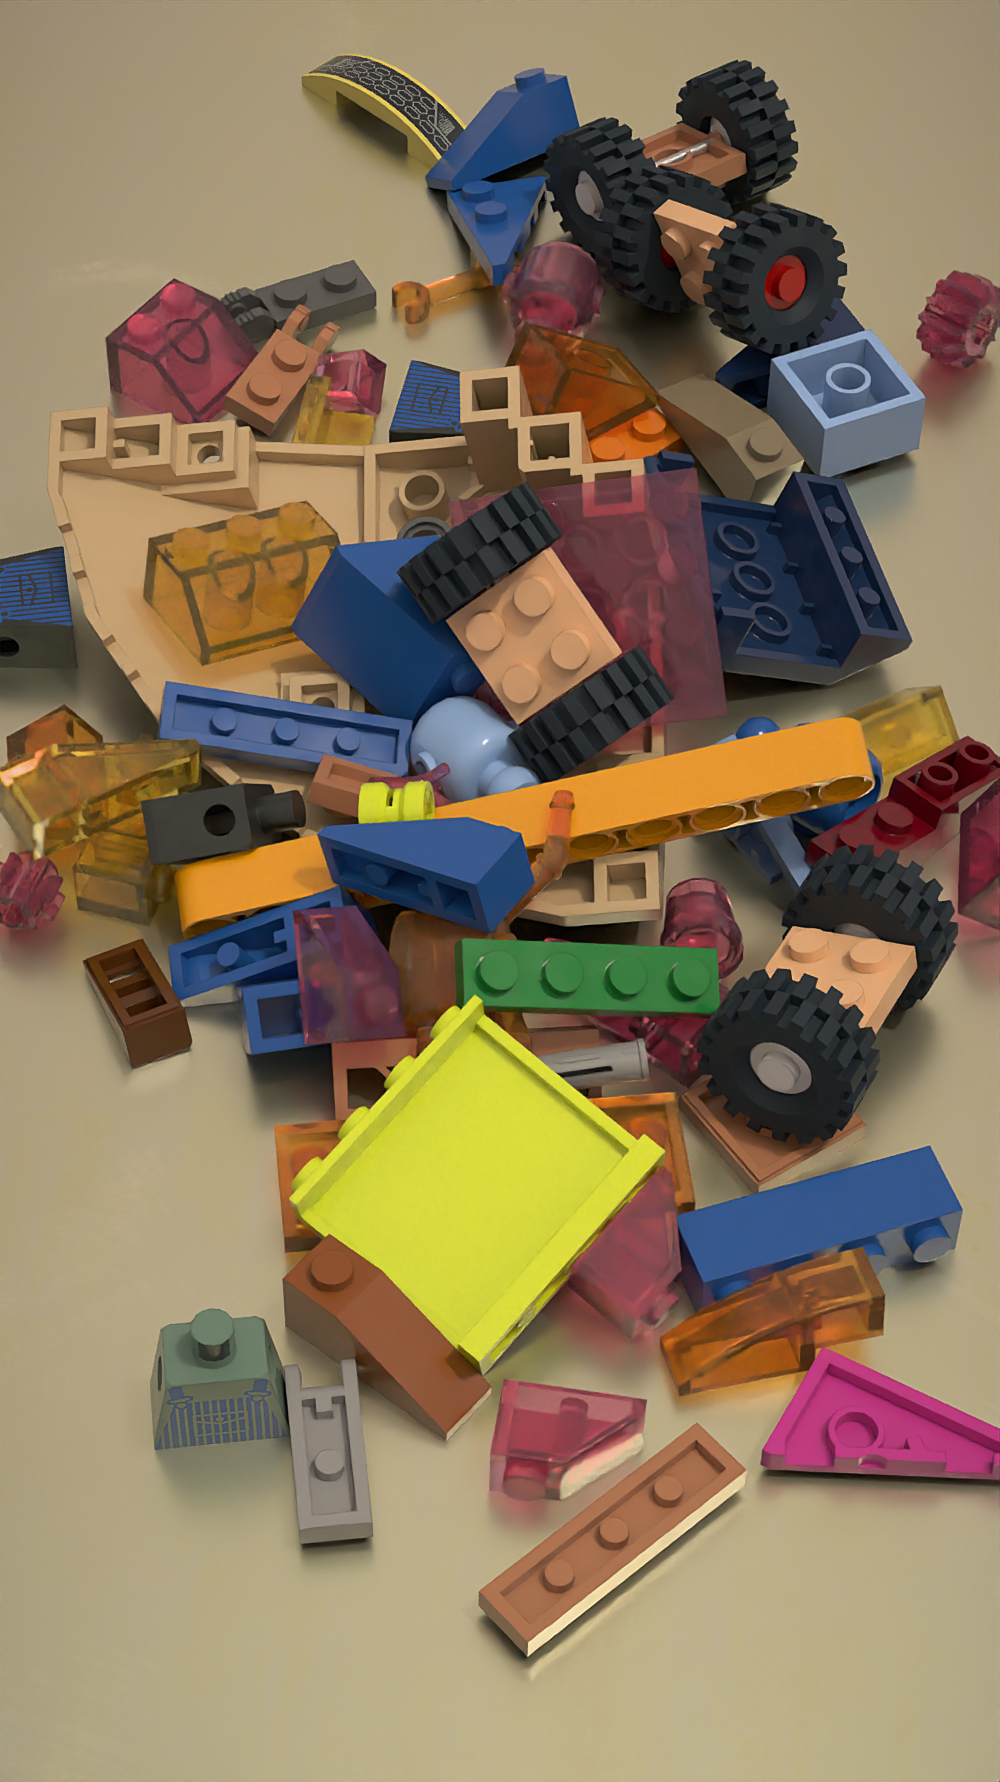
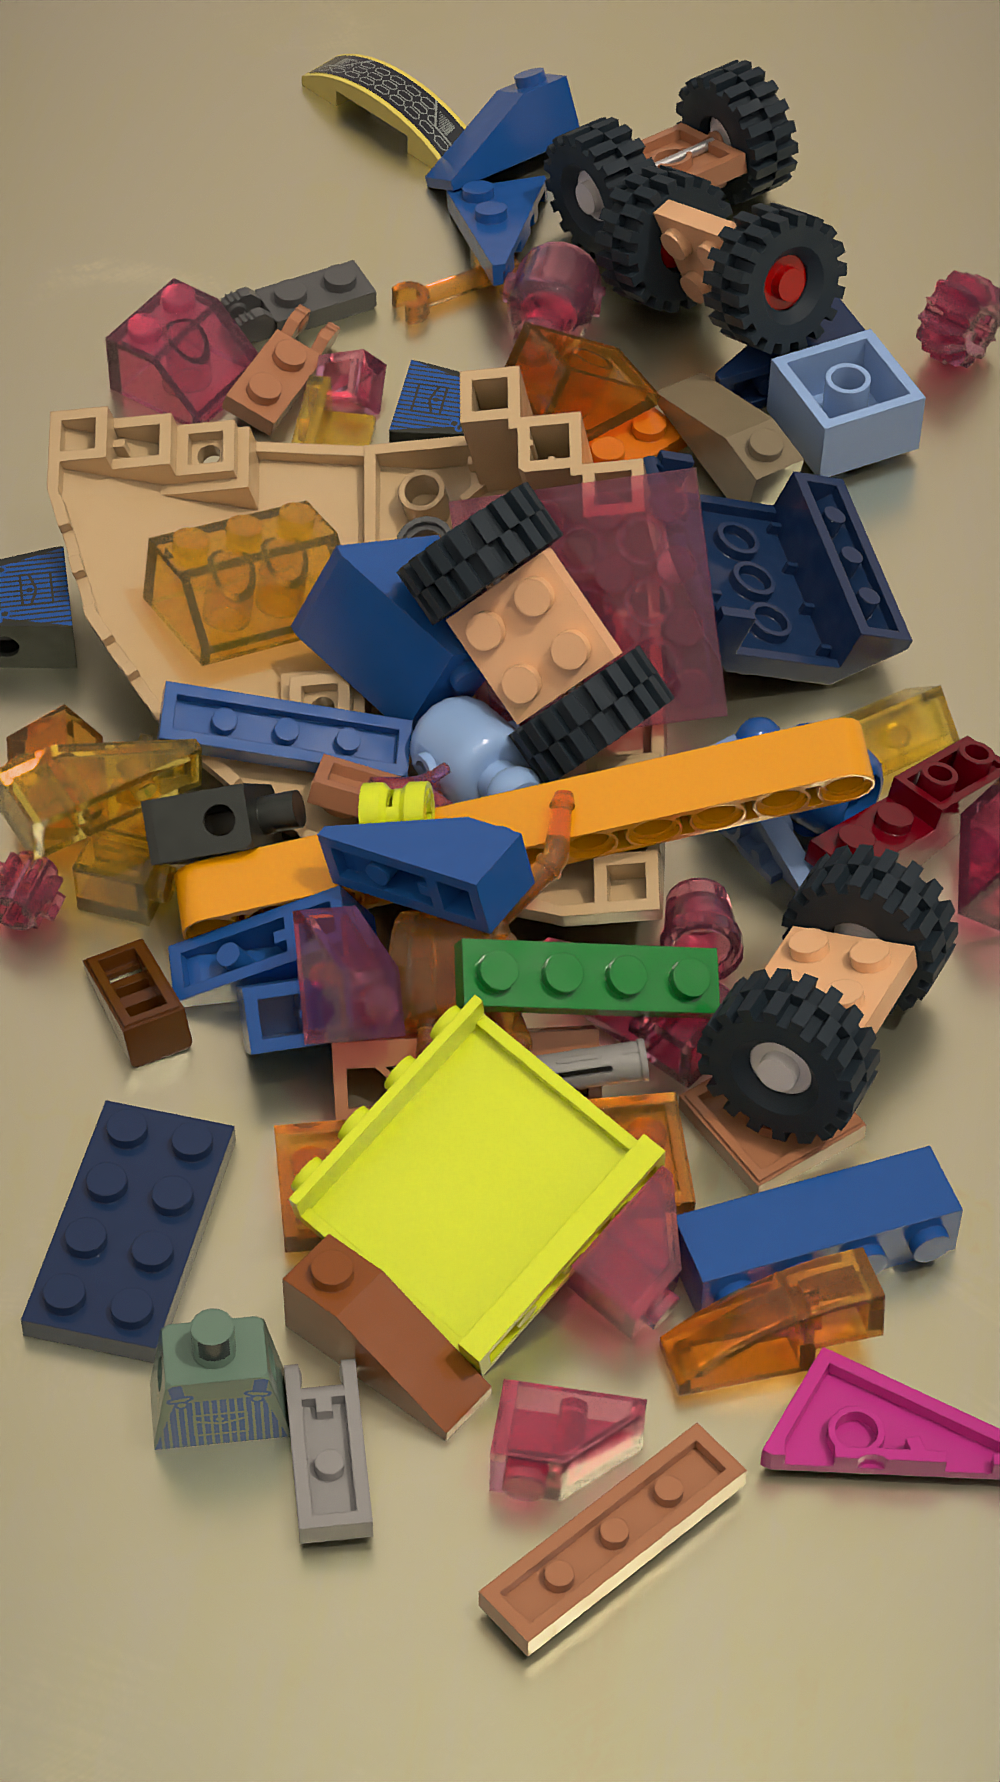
(129, 1231): none -> dark blue plate

